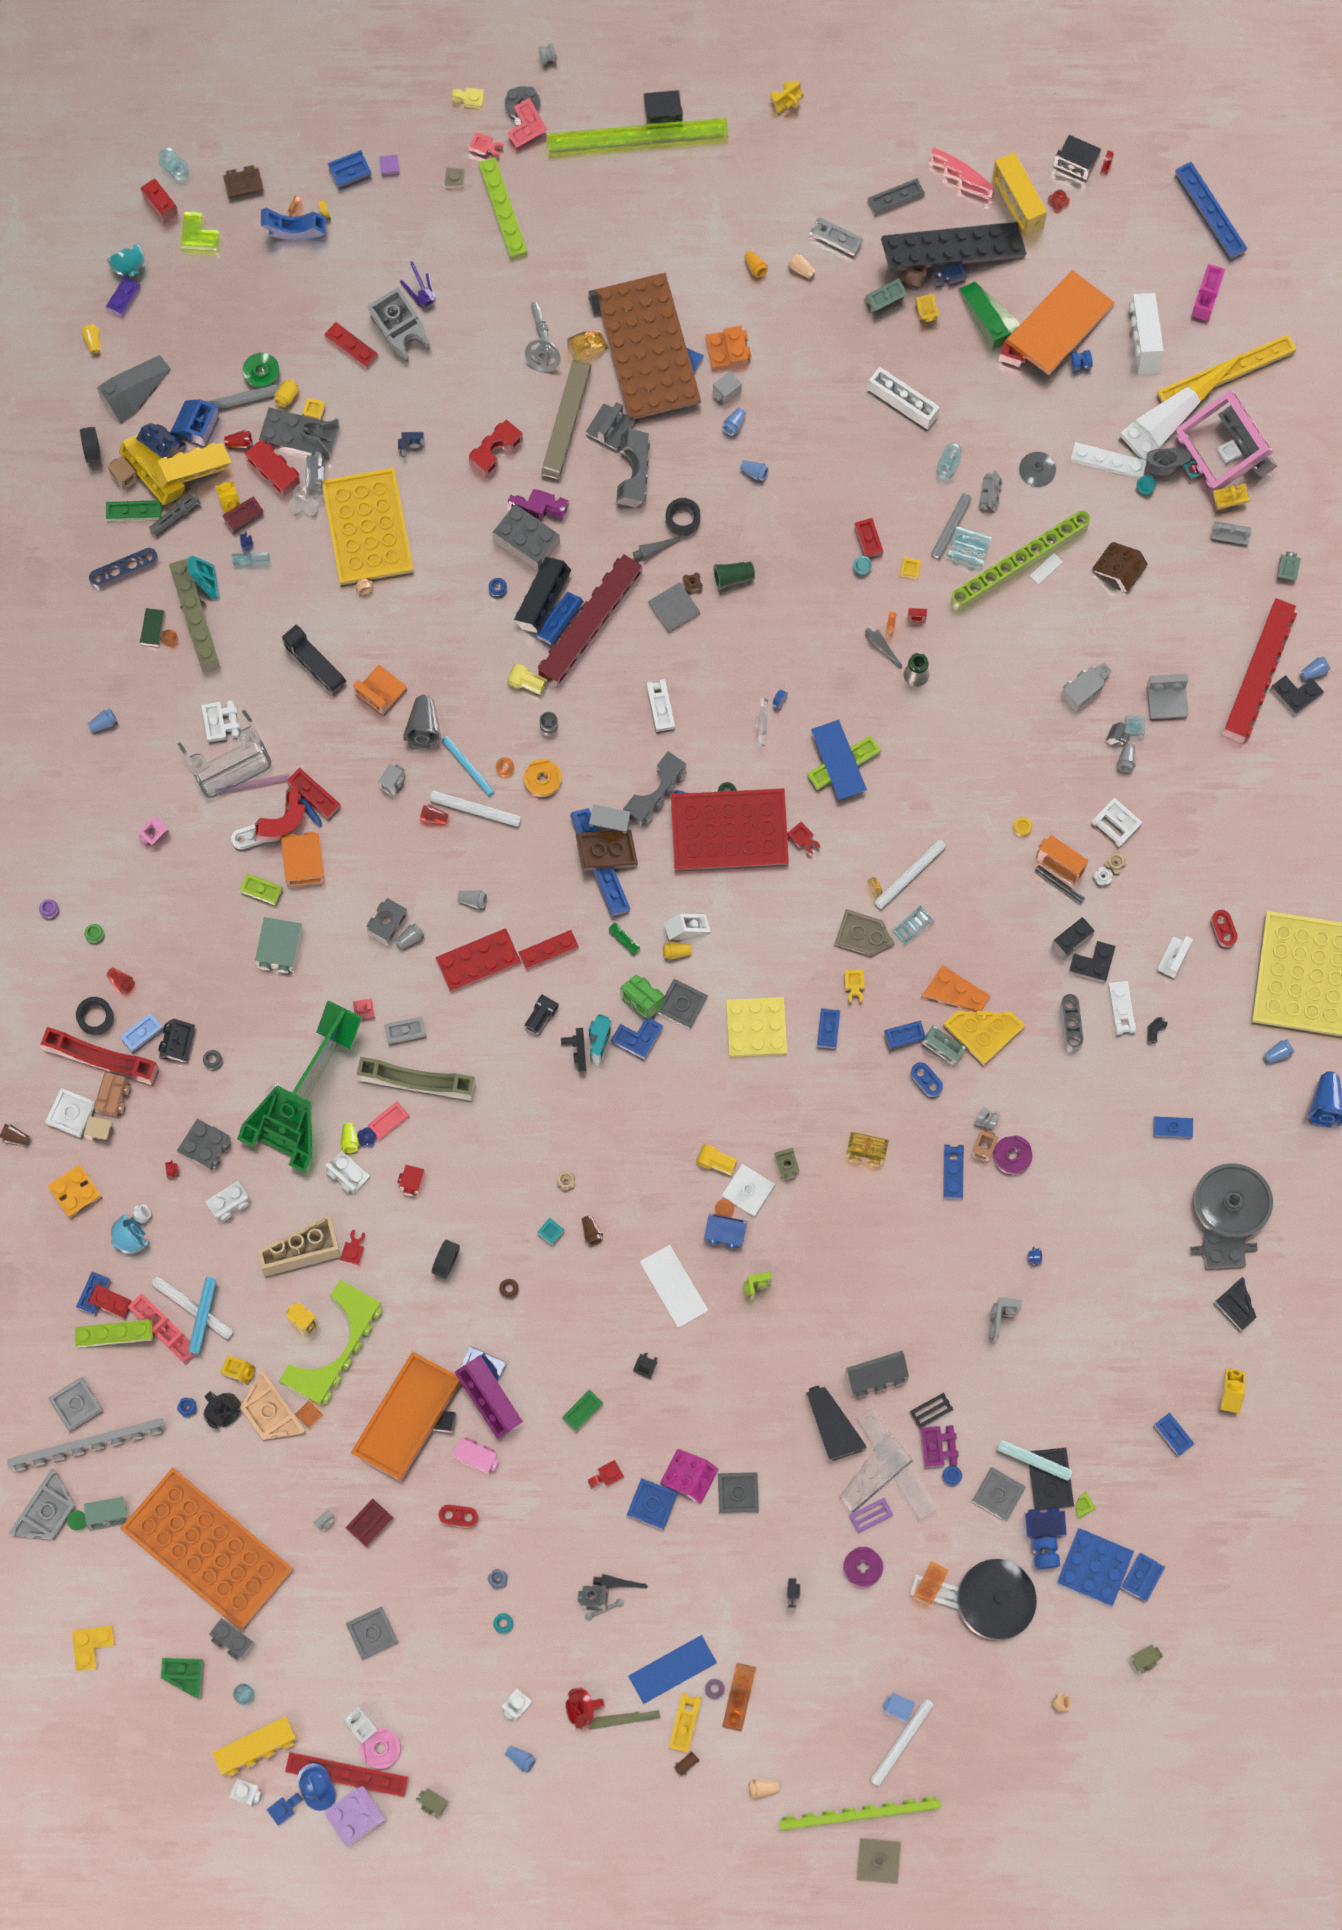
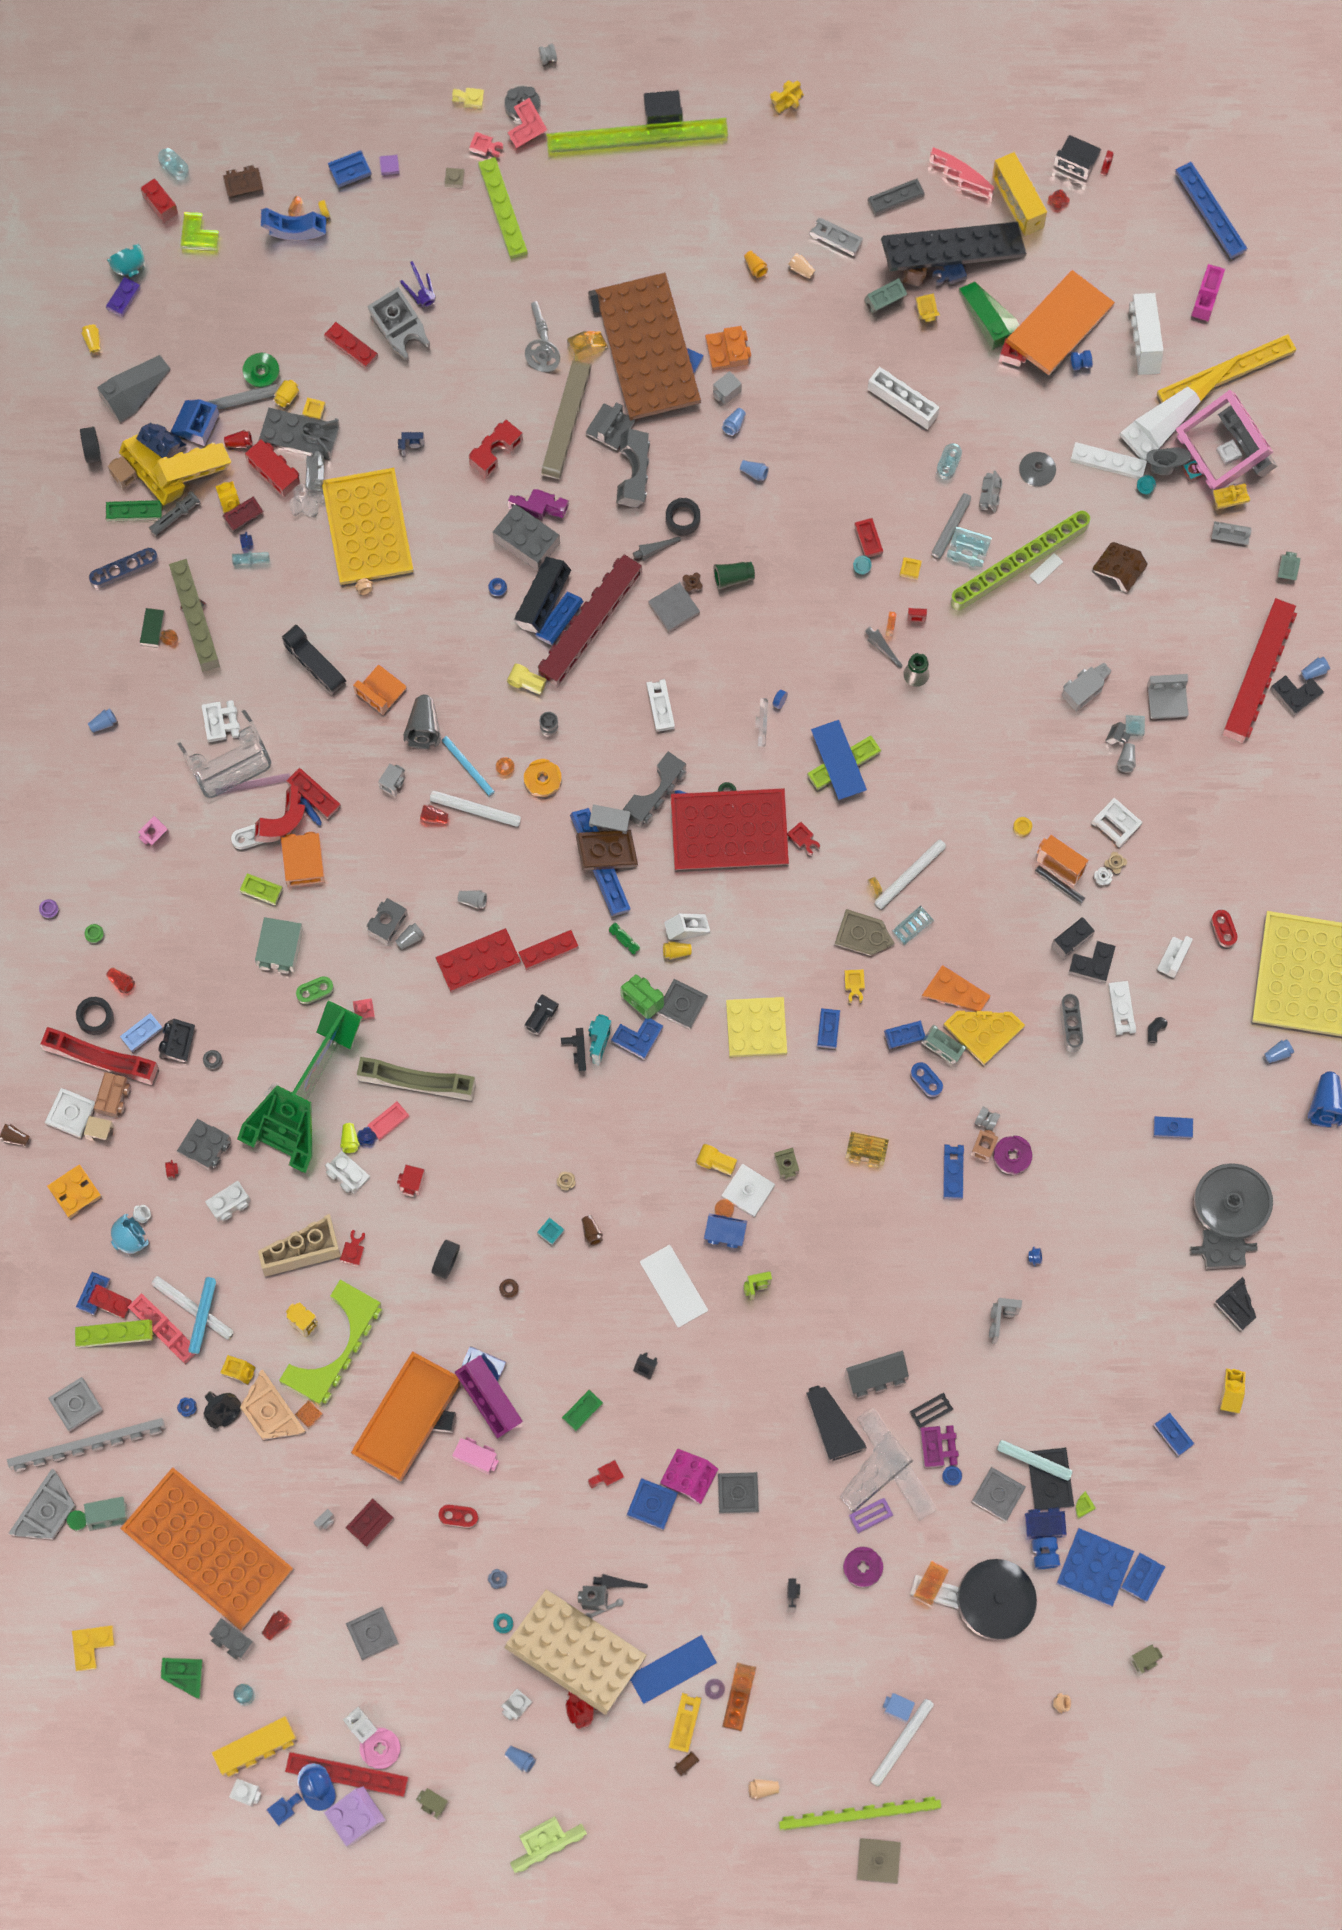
(204, 575): teal wing -> none
(276, 1624): none -> clear red cone
(313, 988): none -> bright green plate
(405, 1030): light grey plate -> none
(545, 1840): none -> yellowish green bracket
(575, 1651): none -> tan plate
(612, 1720): olive piece -> none

